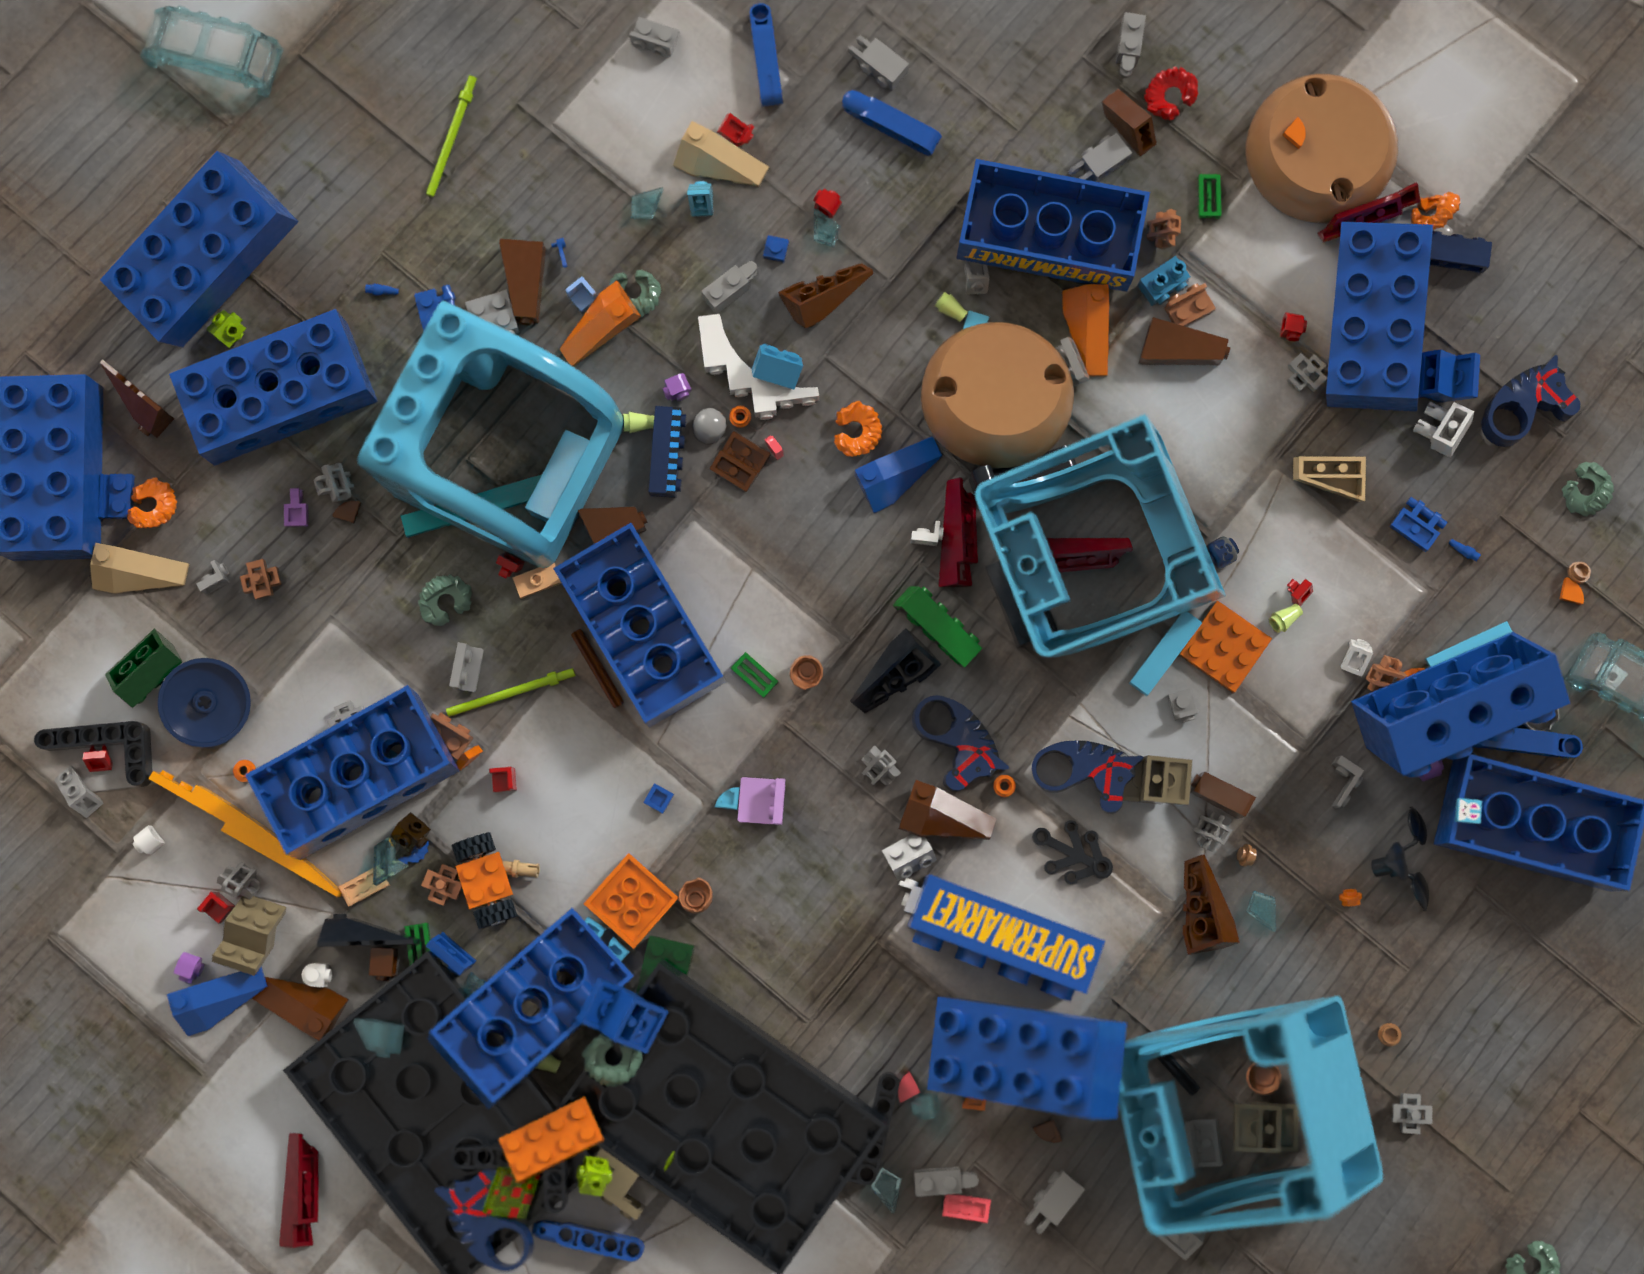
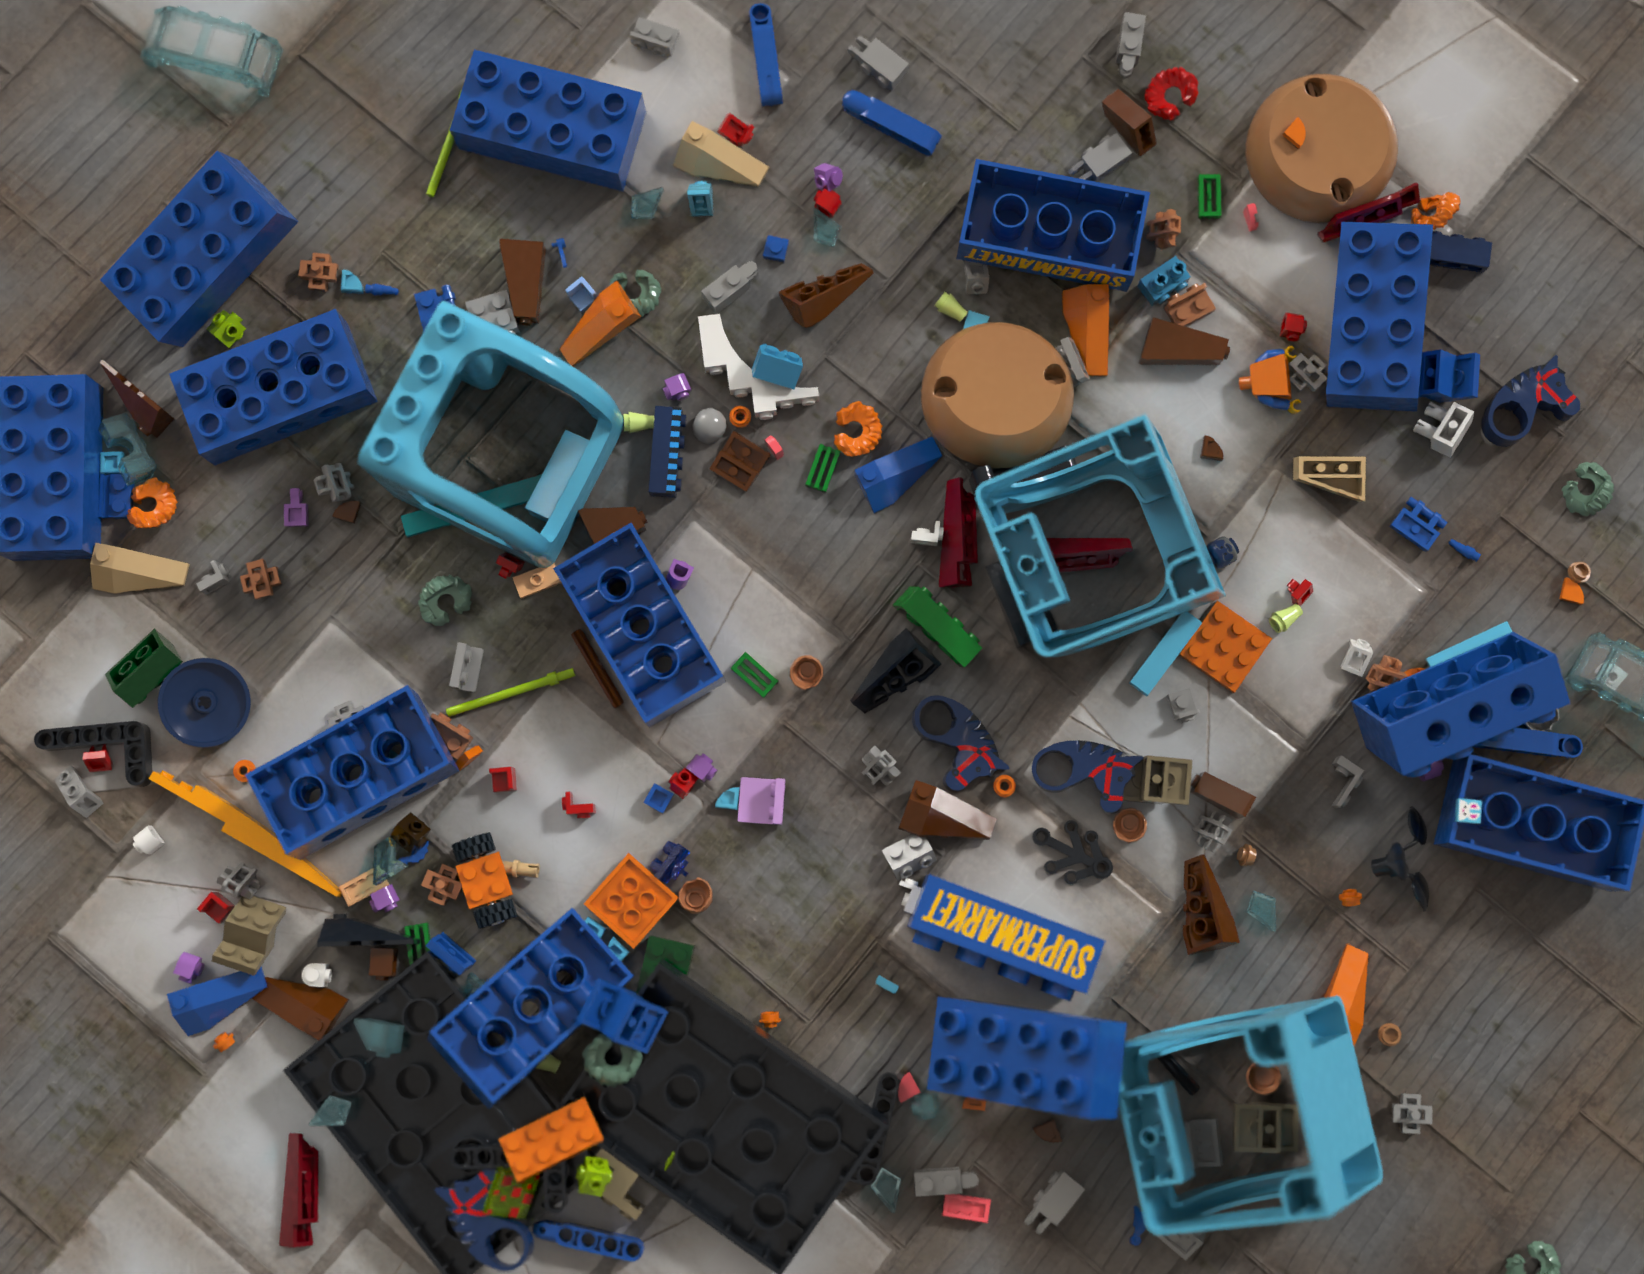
(109, 462): none -> medium azure tile
(122, 432): none -> clear light blue arch
(223, 1041): none -> orange plate
(316, 271): none -> nougat piece
(332, 1112): none -> clear light blue piece
(350, 283): none -> medium azure tile
(384, 899): none -> medium lavender plate
(548, 120): none -> blue brick
(581, 810): none -> red bracket
(673, 865): none -> clear blue hips
(678, 574): none -> medium lavender plate
(682, 783): none -> red plate
(702, 767): none -> medium lavender plate
(770, 1019): none -> orange plate
(827, 176): none -> medium lavender plate
(828, 450): none -> green tile
(886, 984): none -> medium azure tile
(1130, 825): none -> nougat hair
(1139, 1225): none -> blue piece
(1211, 449): none -> reddish brown tile
(1249, 212): none -> coral tile
(1271, 379): none -> orange torso
(1350, 986): none -> orange wedge

